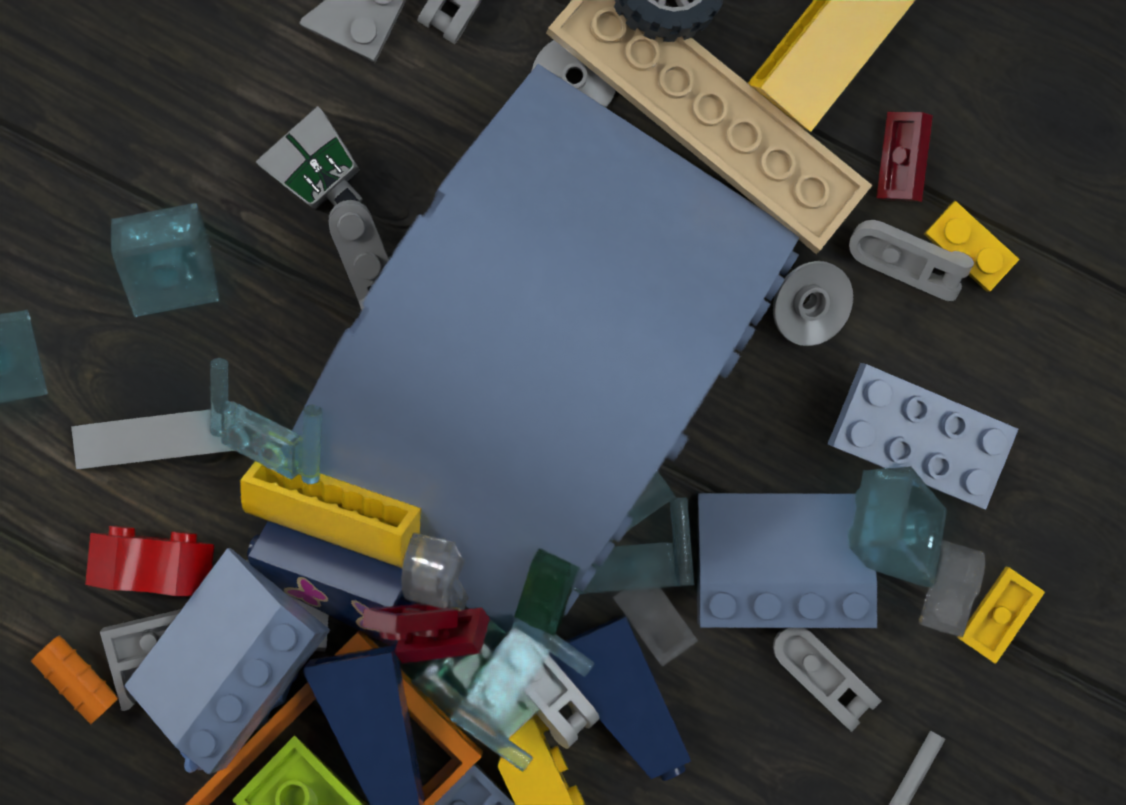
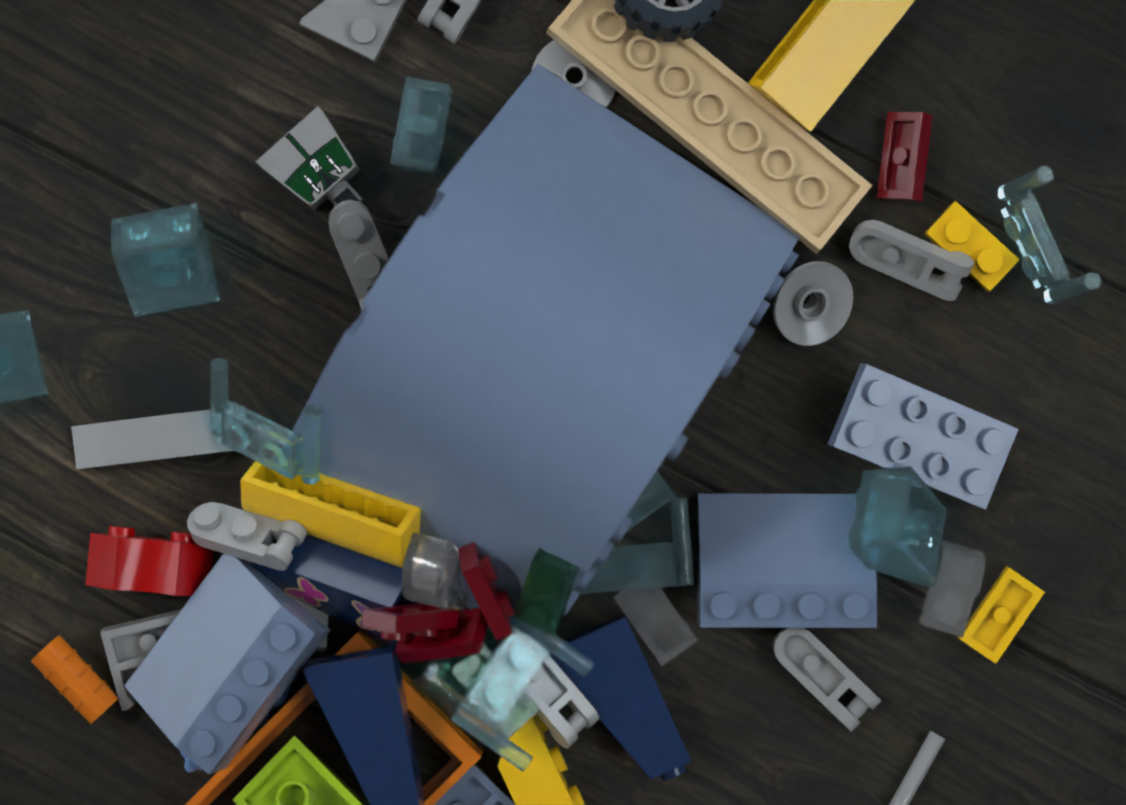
(245, 534): none -> light grey plate
(421, 126): none -> clear light blue window
(480, 576): none -> dark red plate
(1035, 242): none -> clear light blue plate

